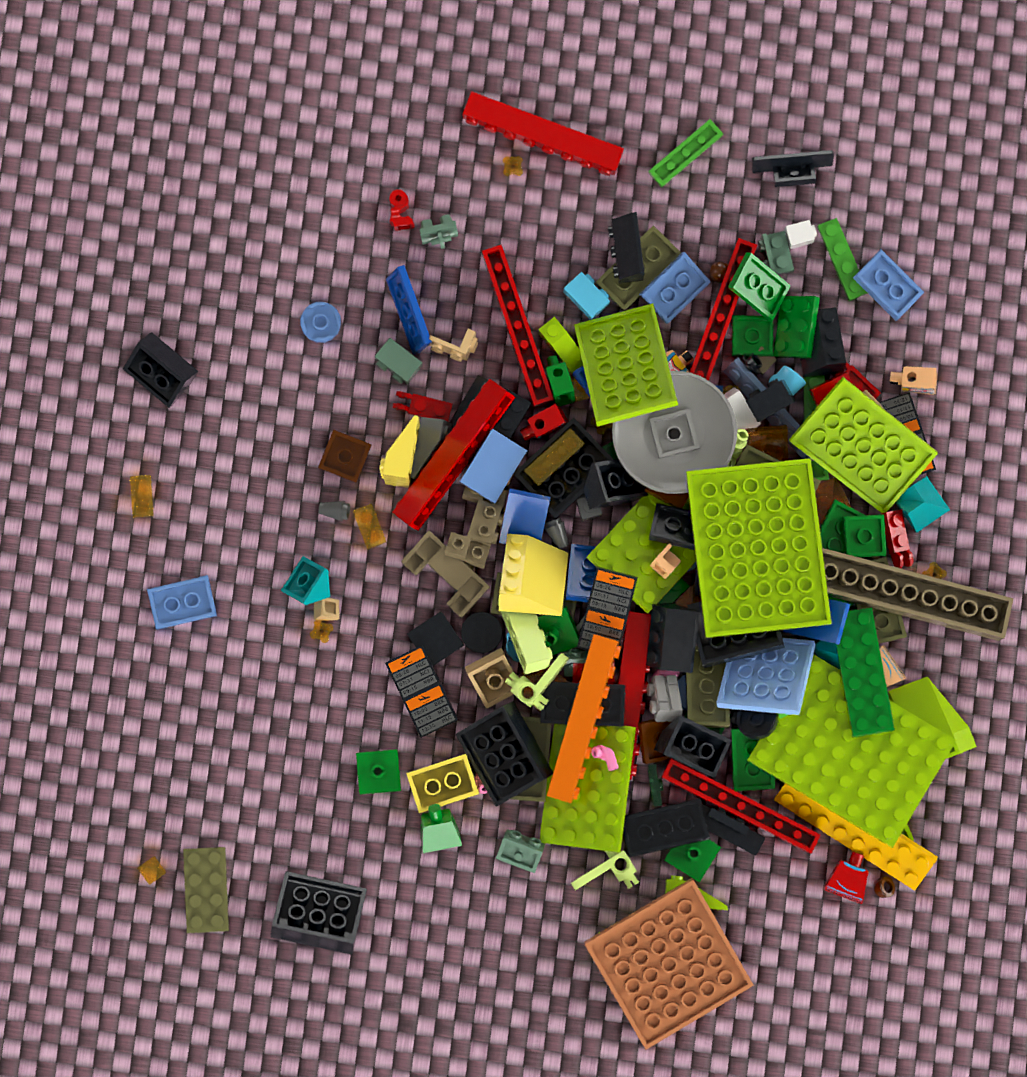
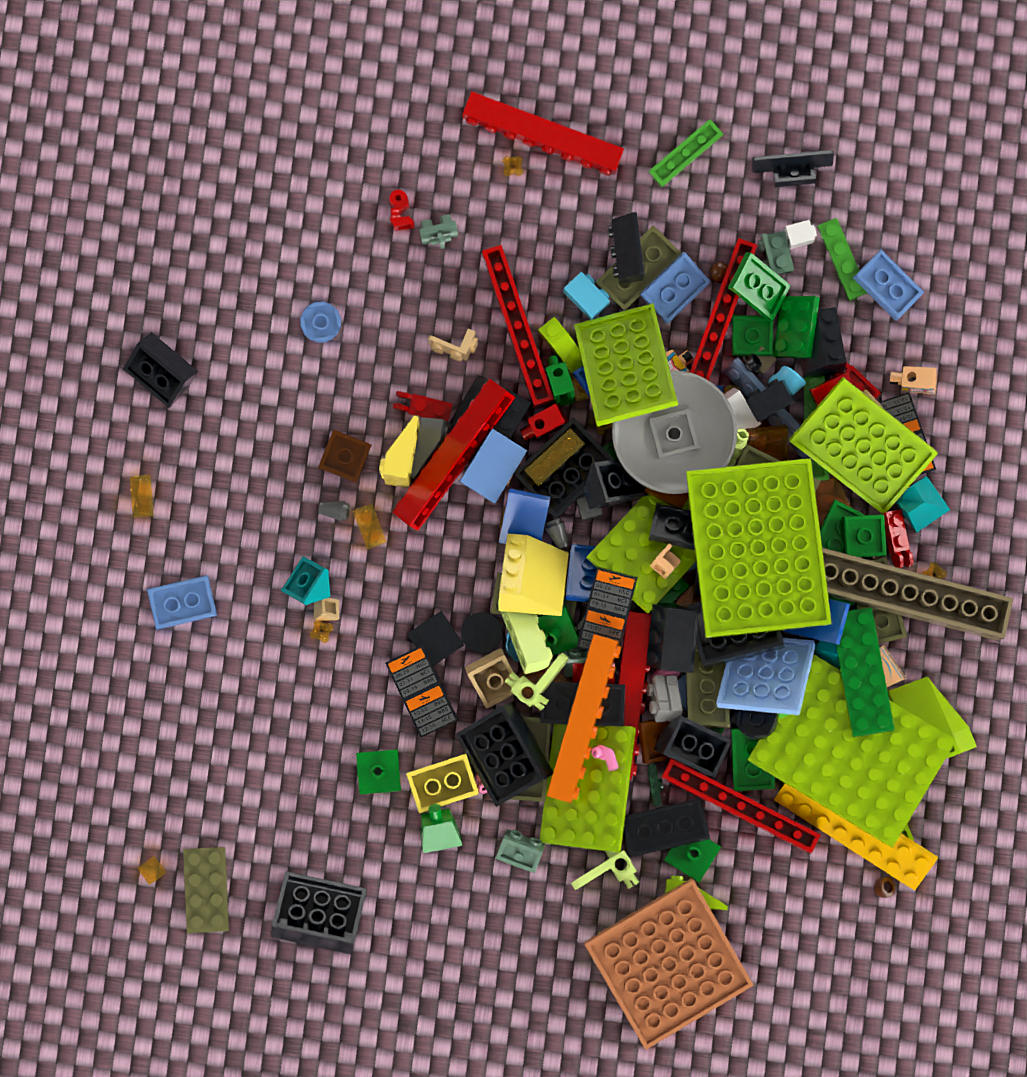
(398, 361): sand green brick -> none
(408, 309): blue tile -> none
(454, 571): dark tan bracket -> none
(477, 544): dark tan bracket -> none
(732, 830): black bracket -> none
(848, 879): red torso -> none

